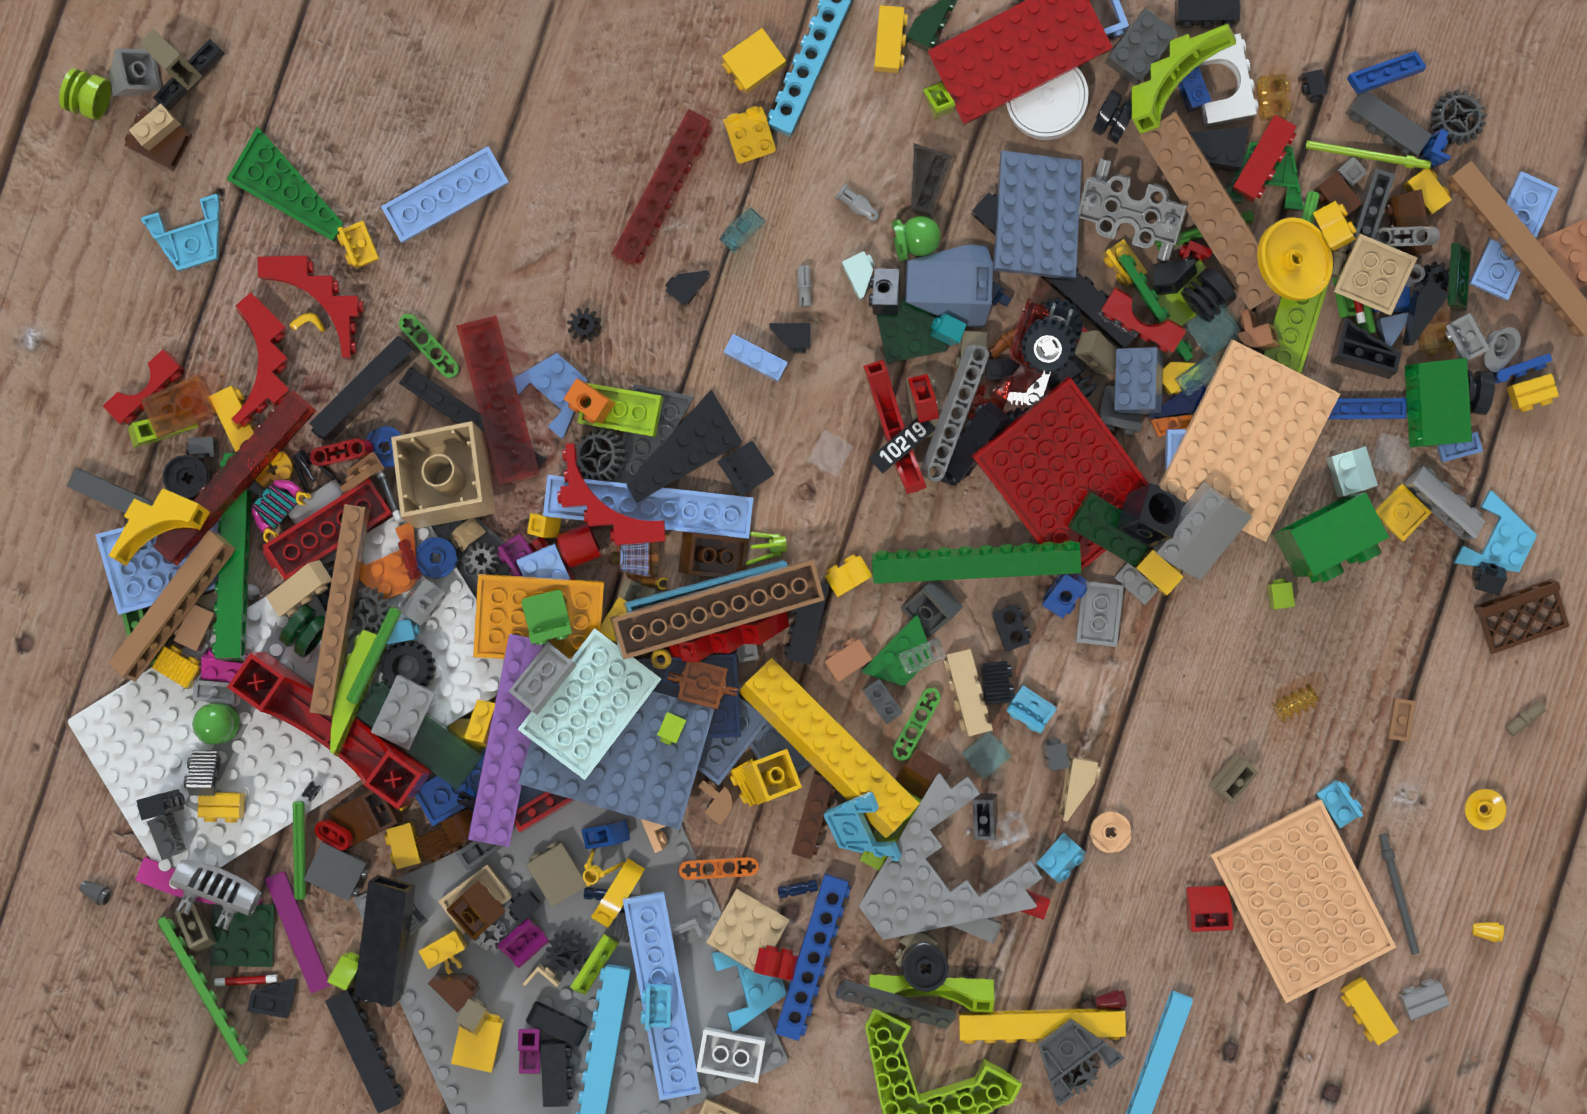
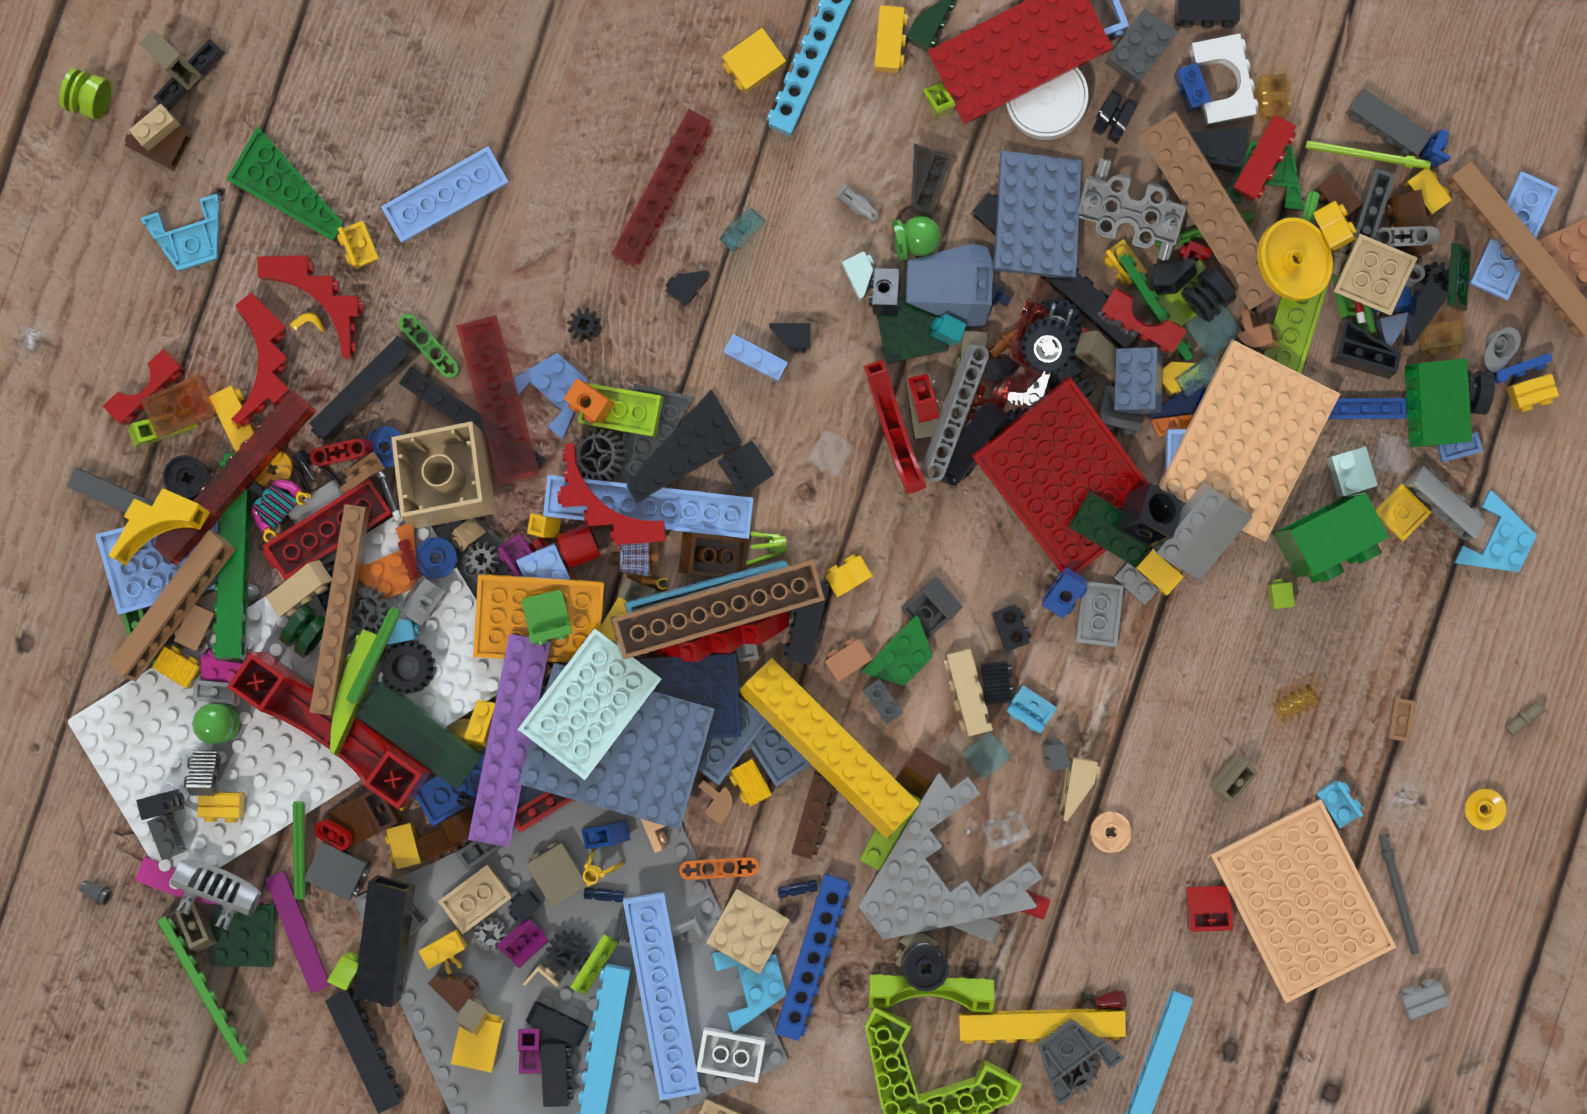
(133, 73): light grey slope -> none
(203, 447): dark grey brick -> none
(246, 980): red bar -> none
(273, 999): black wing -> none
(311, 791): black bush -> none
(403, 712): light grey plate -> none
(476, 910): reddish brown slope -> none
(542, 678): light grey plate -> none
(619, 889): yellow arch -> none
(658, 1006): medium azure bracket -> none
(665, 664): yellow plate -> none
(671, 729): lime brick -> none
(702, 684): dark orange plate -> none
(749, 134): yellow bracket -> none
(772, 776): yellow brick -> none
(776, 963): red brick -> none
(804, 286): light grey axle -> none
(852, 830): medium azure wing -> none
(895, 1004): dark grey plate -> none
(901, 444): black sticker -> none
(918, 725): bright green beam -> none
(925, 662): clear slope -> none
(976, 562): green brick -> none
(985, 816): black slope -> none
(1062, 858): medium azure bracket -> none
(1185, 55): lime arch -> none
(1313, 85): black brick -> none
(1352, 171): light grey plate -> none
(1368, 1011): yellow brick -> none
(1386, 72): blue plate -> none
(1453, 101): dark grey gear -> none
(1467, 337): light grey bracket -> none
(1488, 931): yellow cone -> none
(1489, 578): black brick -> none
(1514, 600): reddish brown fence -> none

